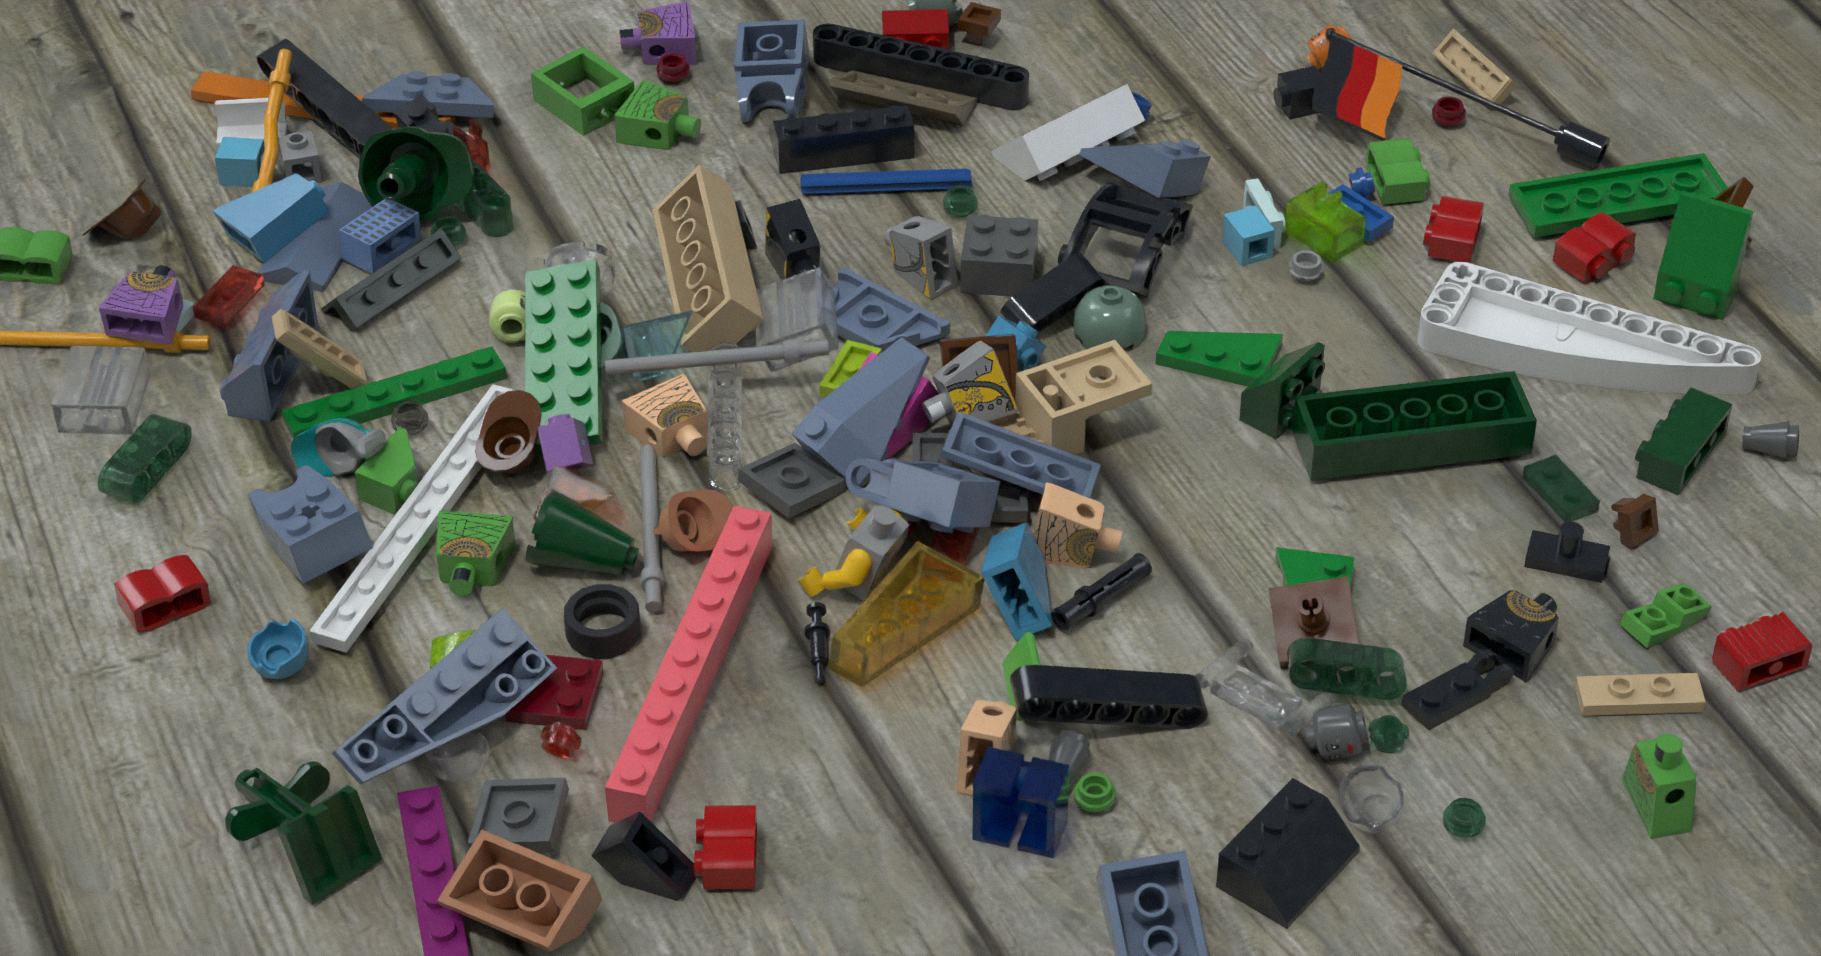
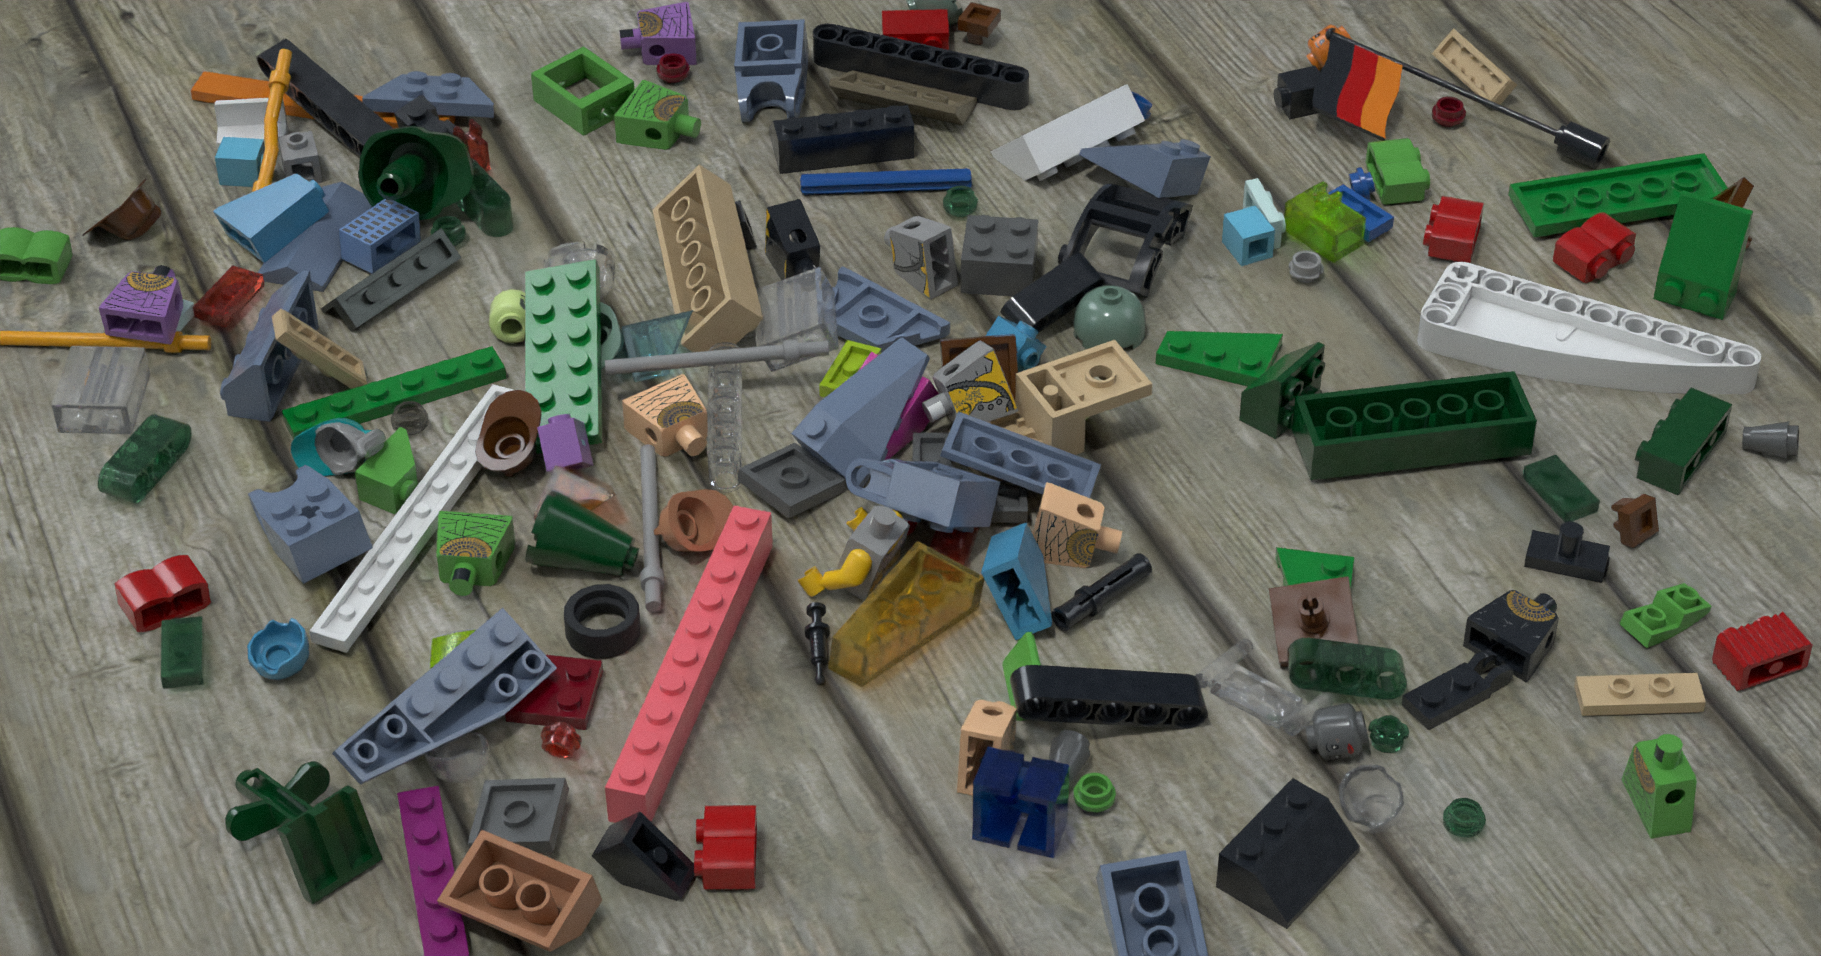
(182, 652): none -> clear green plate

